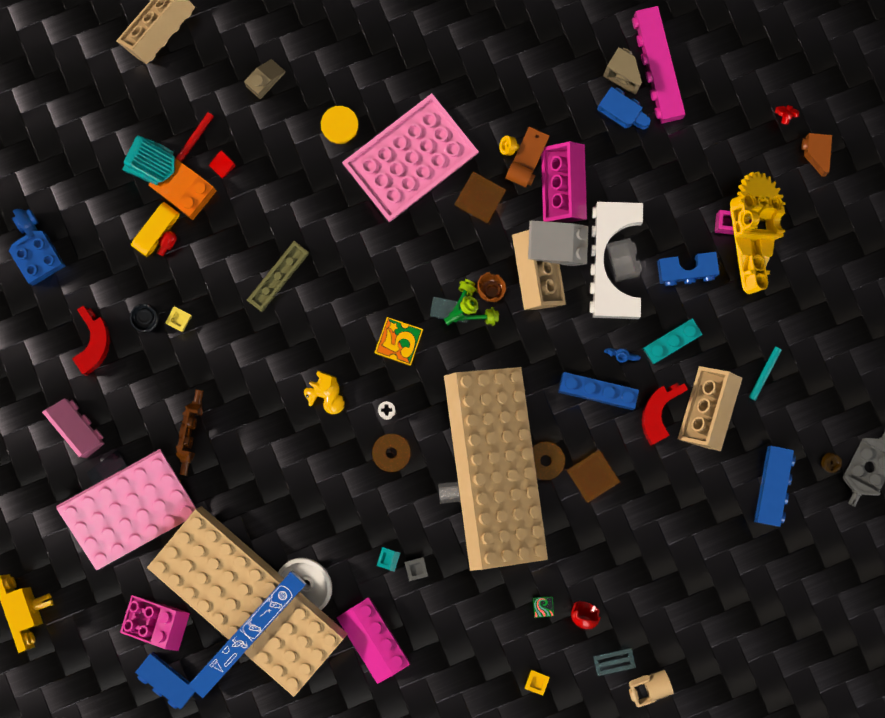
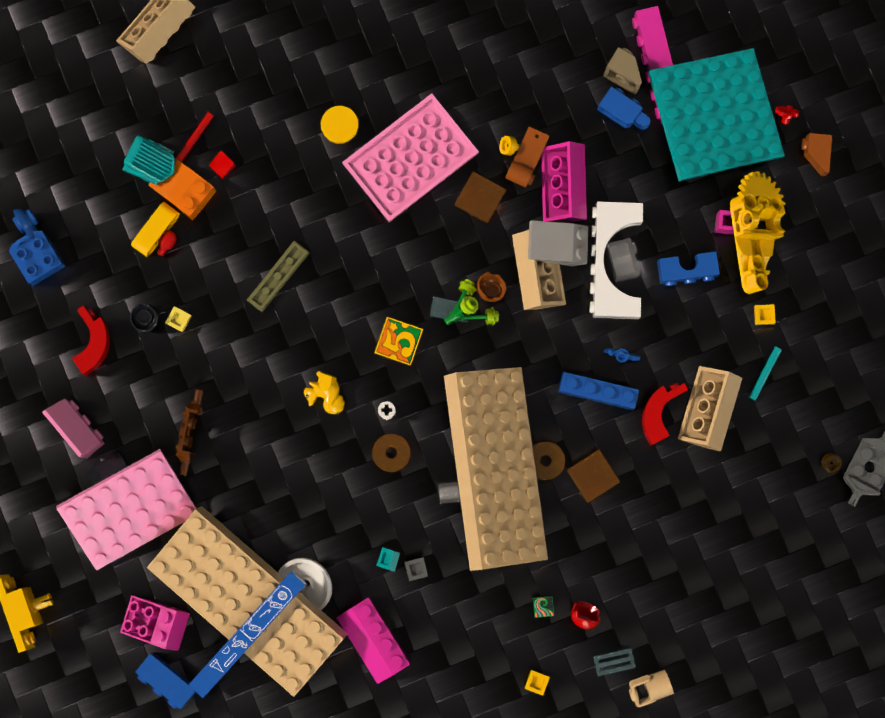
(264, 78): dark tan slope -> none
(672, 341): teal plate -> none
(716, 114): none -> teal plate
(764, 314): none -> yellow plate
(774, 486): blue brick -> none

